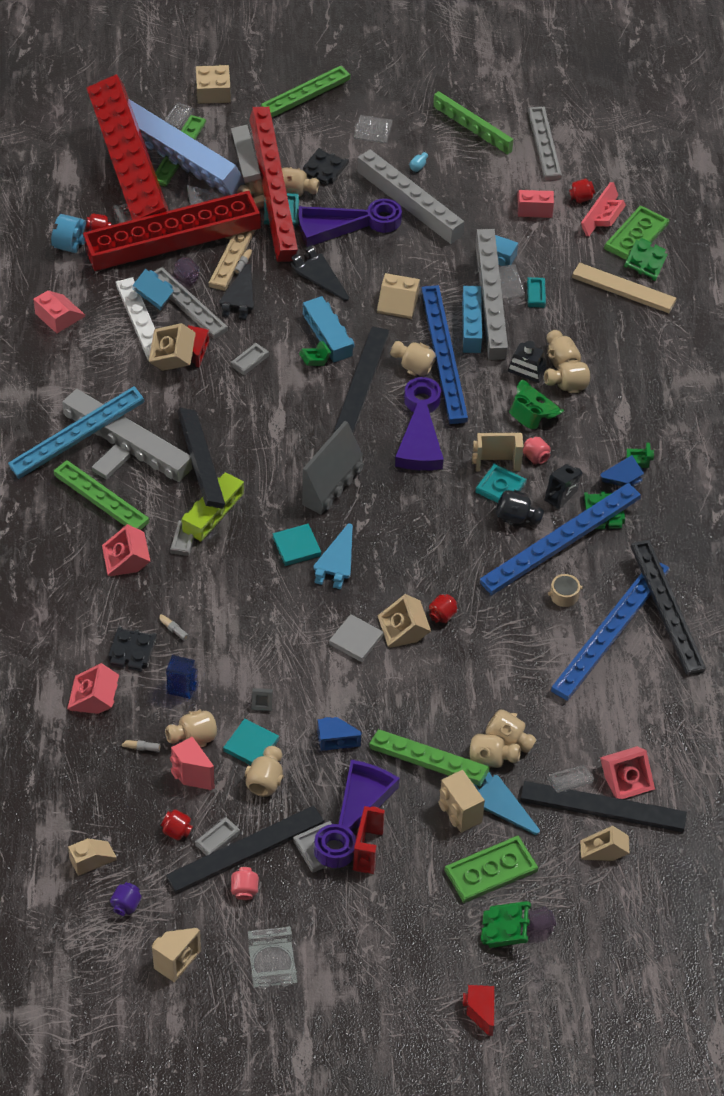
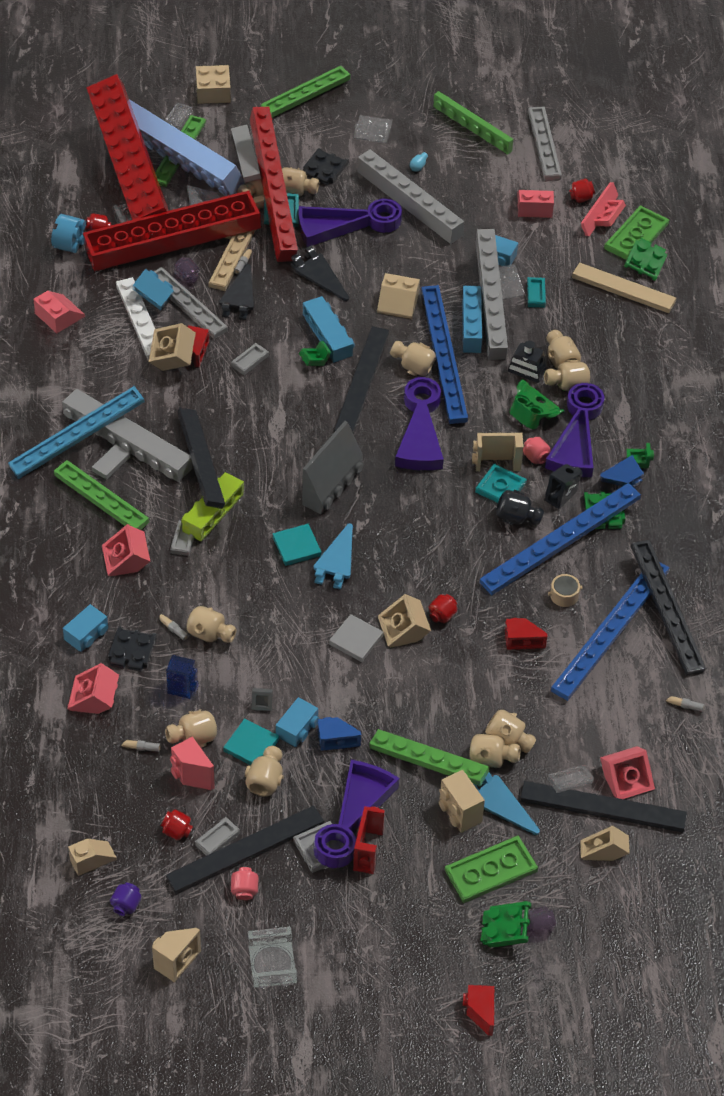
(85, 628): none -> dark azure brick
(209, 625): none -> tan piece
(297, 722): none -> dark azure brick
(524, 634): none -> red slope
(575, 442): none -> dark purple piece
(686, 703): none -> light grey piece

